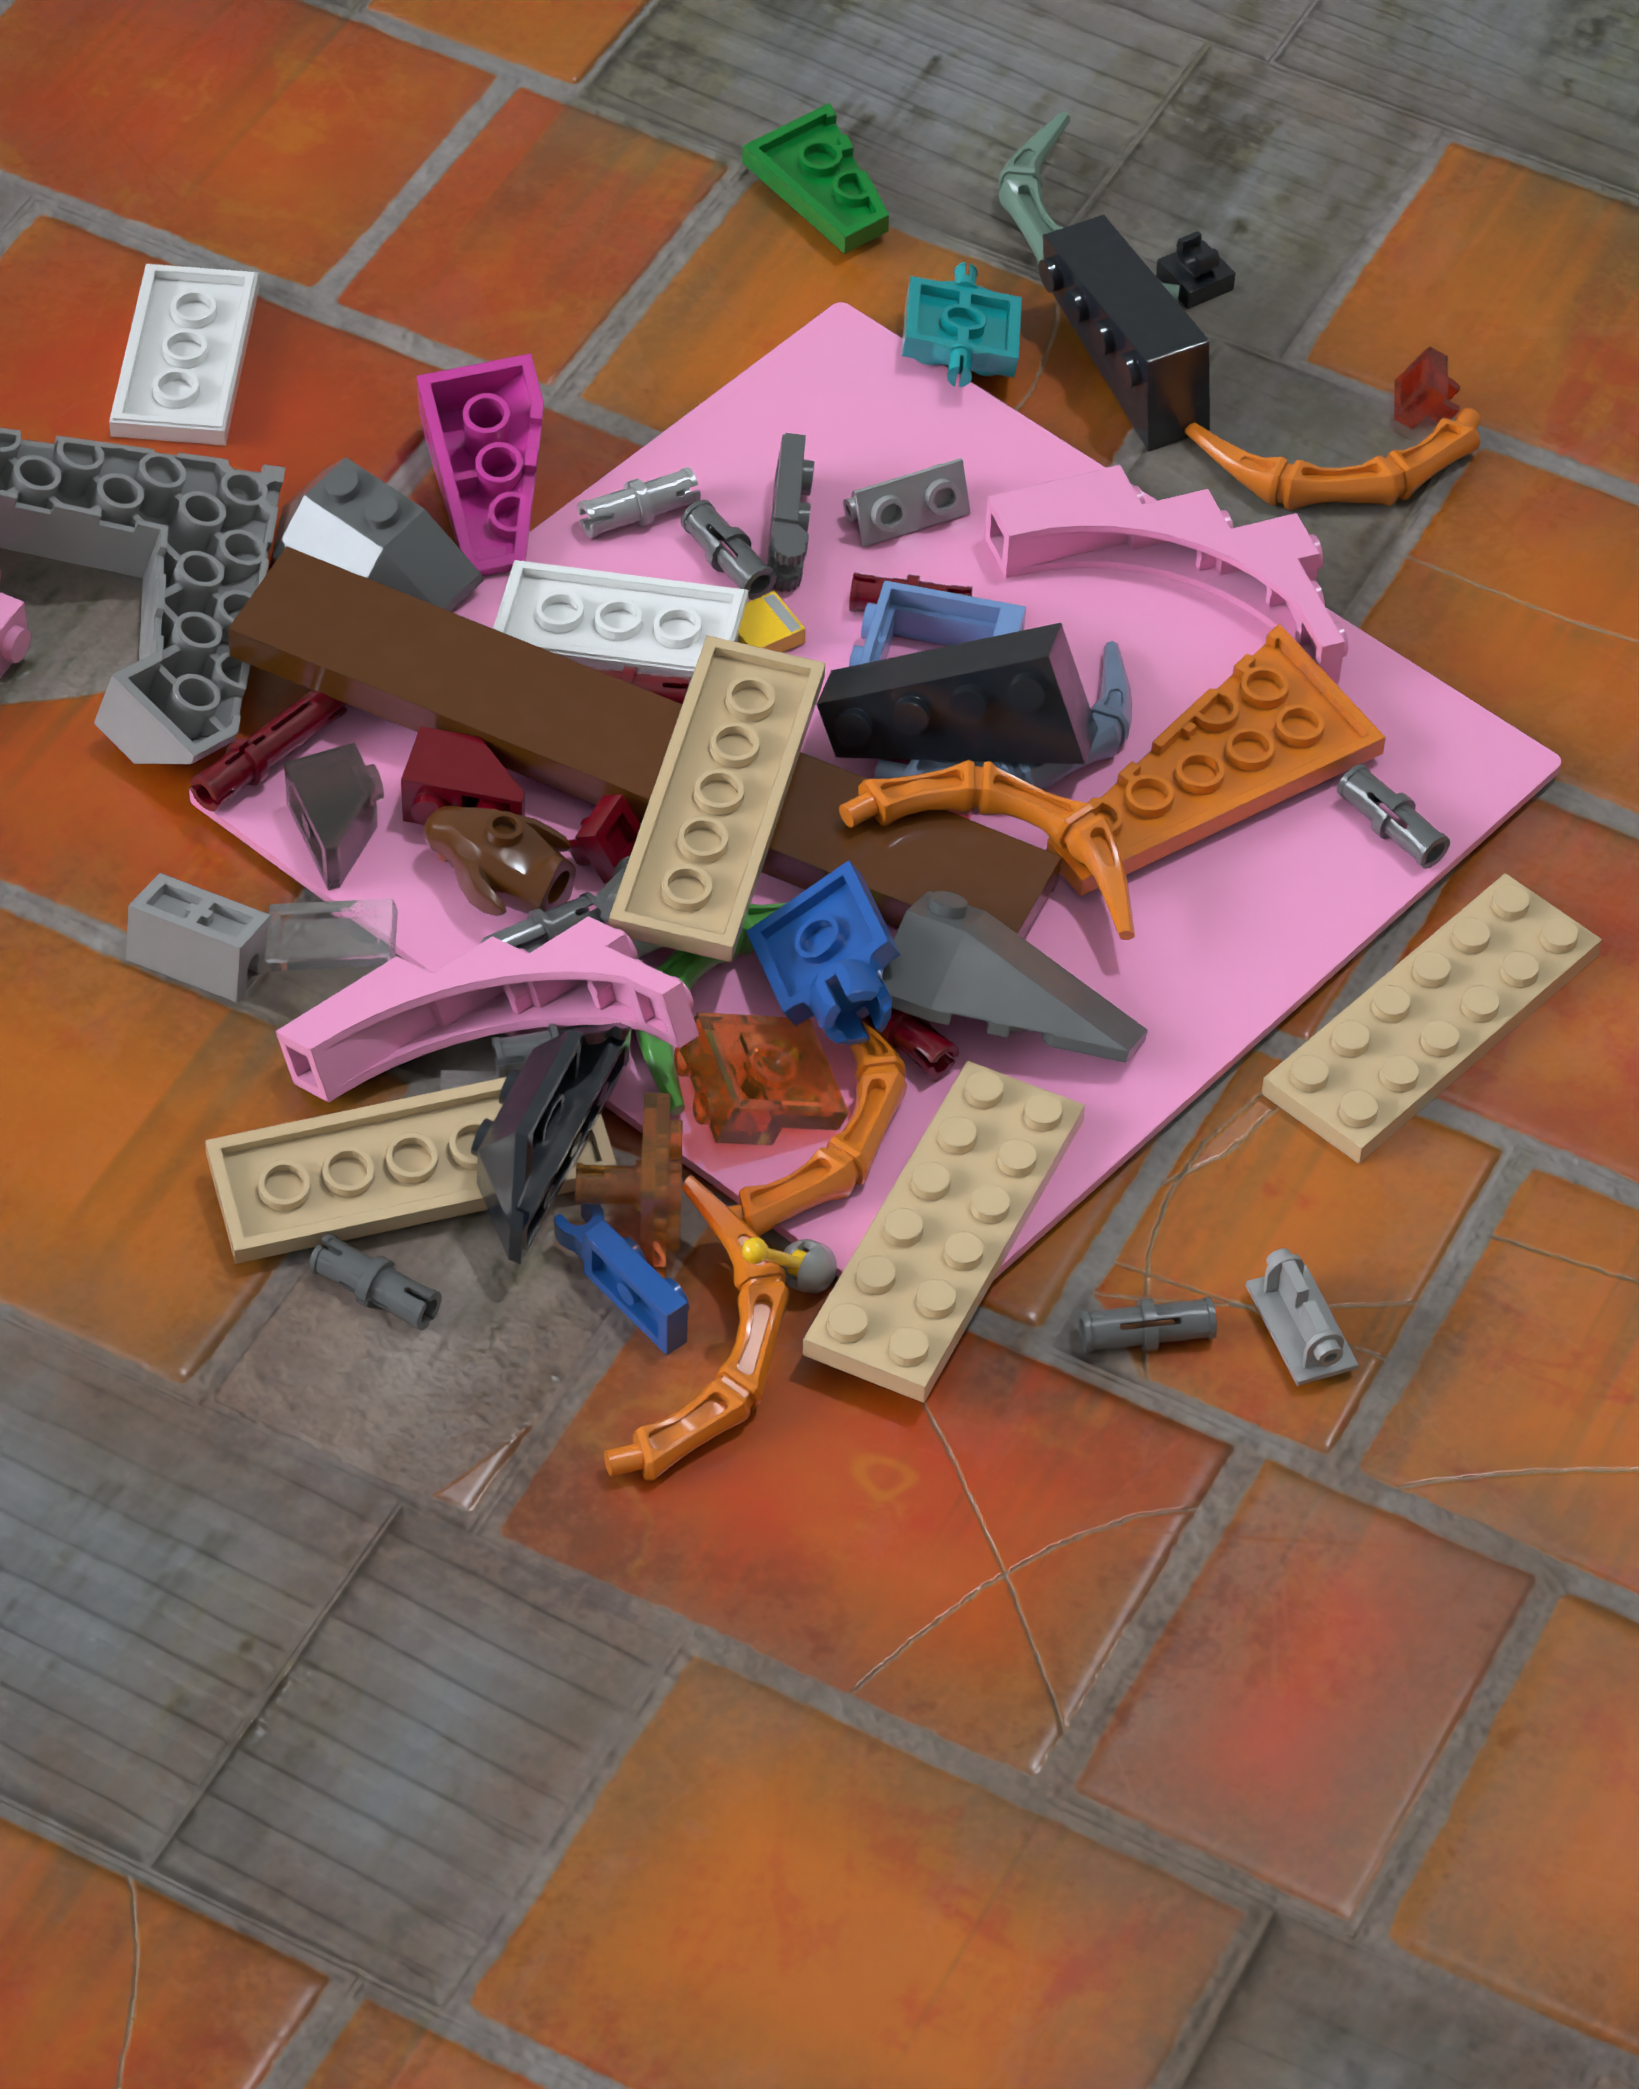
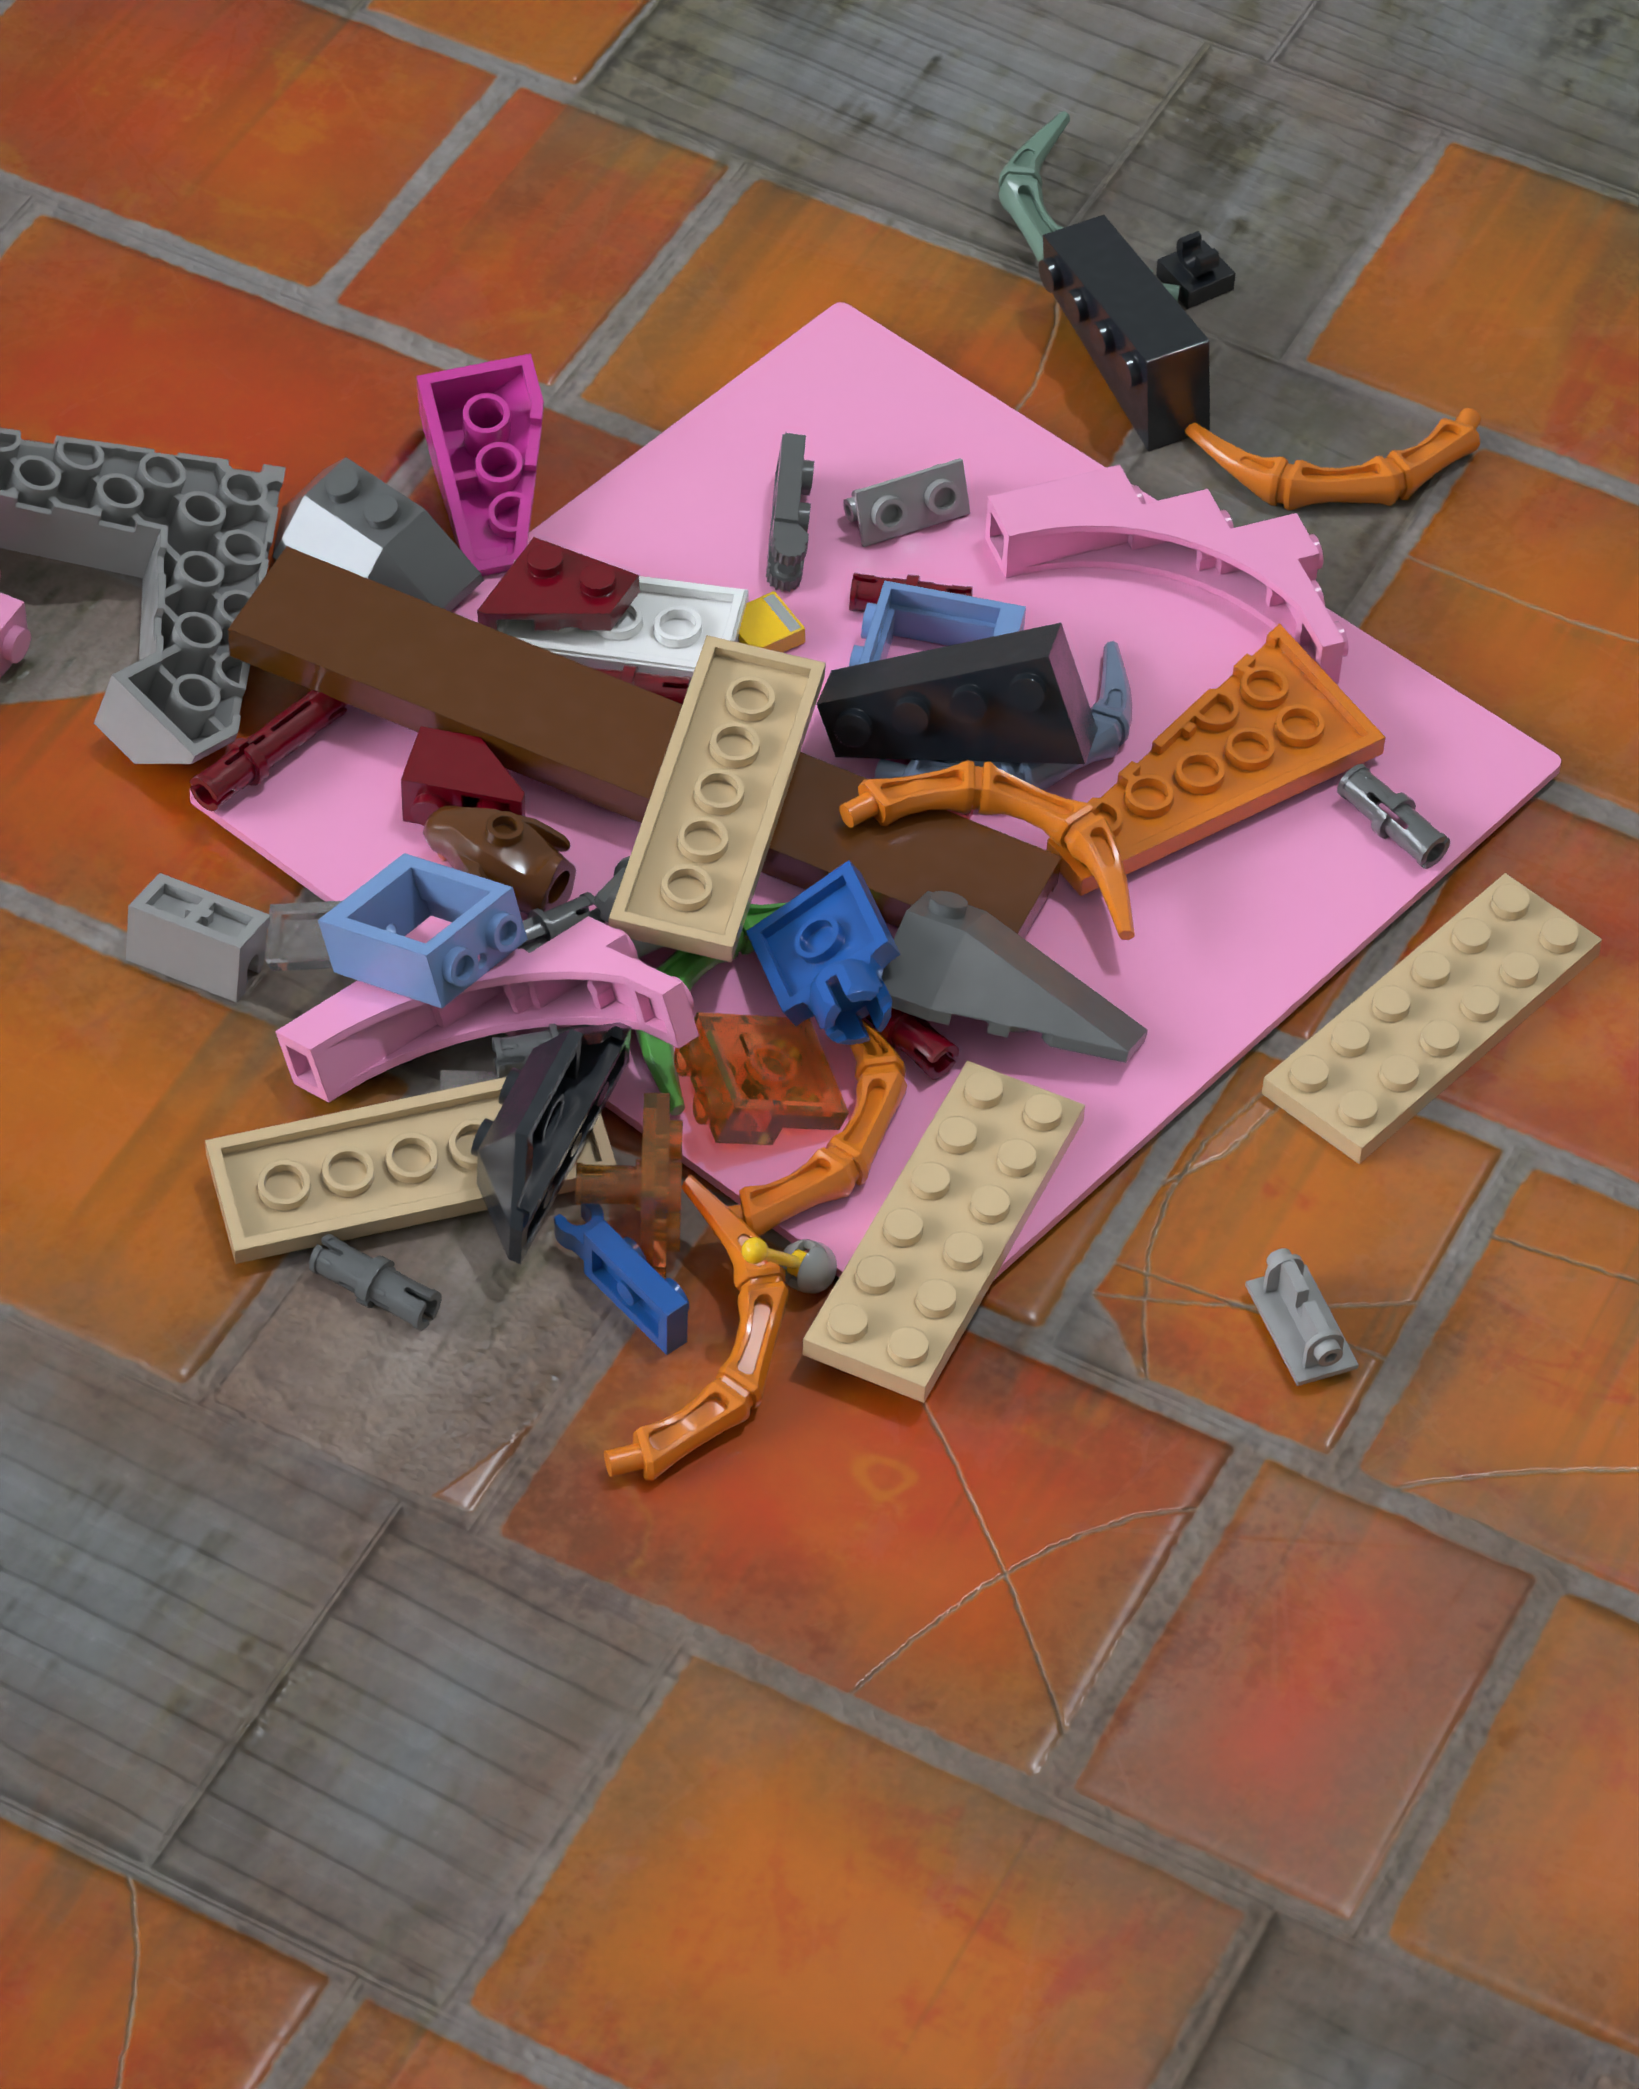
(185, 354): white tile -> none
(334, 807): clear smoke slope -> none
(371, 924): none -> medium blue window
(560, 591): none -> dark red wing
(606, 836): dark red tile -> none
(638, 502): light grey pin -> none
(709, 530): dark grey pin -> none
(819, 178): green wing -> none
(962, 326): teal plate -> none
(1192, 1321): dark grey pin -> none
(1425, 390): clear red tile -> none

